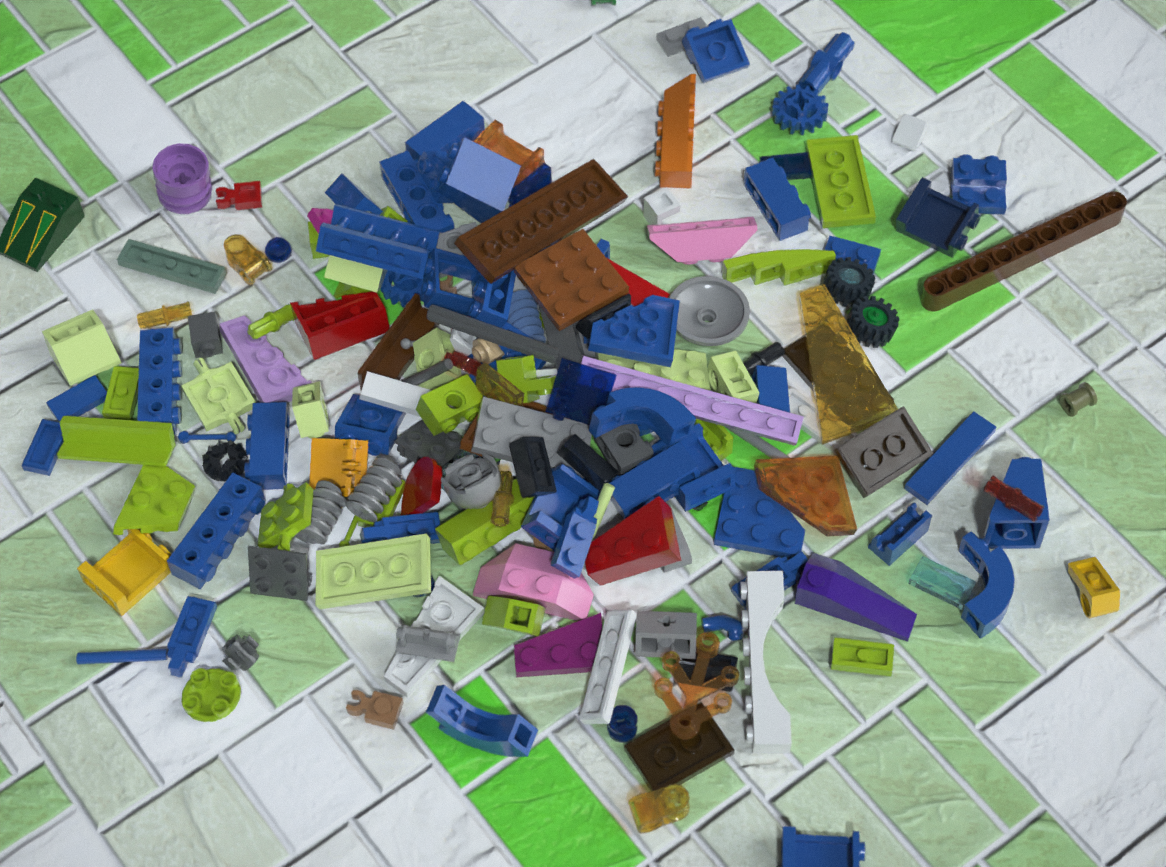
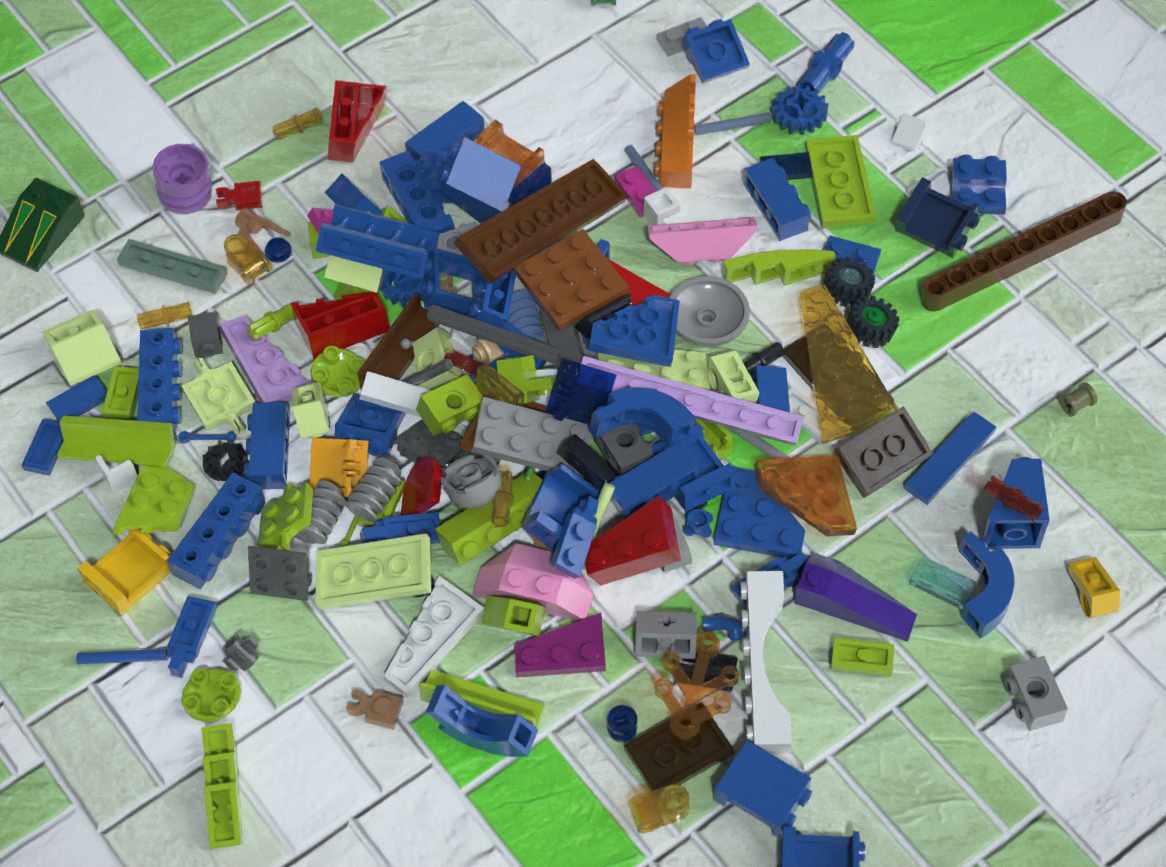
(117, 474): none -> white panel
(221, 786): none -> lime slope
(252, 224): none -> nougat plant
(297, 124): none -> clear yellow axle
(337, 371): none -> lime dish
(352, 117): none -> red wedge
(427, 643): light grey hinge -> none
(483, 697): none -> lime panel
(532, 467): black slope -> none
(608, 667): white tile -> none
(635, 186): none -> dark pink plate
(638, 161): none -> sand blue bar
(698, 516): none -> blue plate
(732, 123): none -> sand blue bar
(764, 787): none -> blue panel
(900, 535): blue hinge -> none
(1037, 677): none -> light grey brick

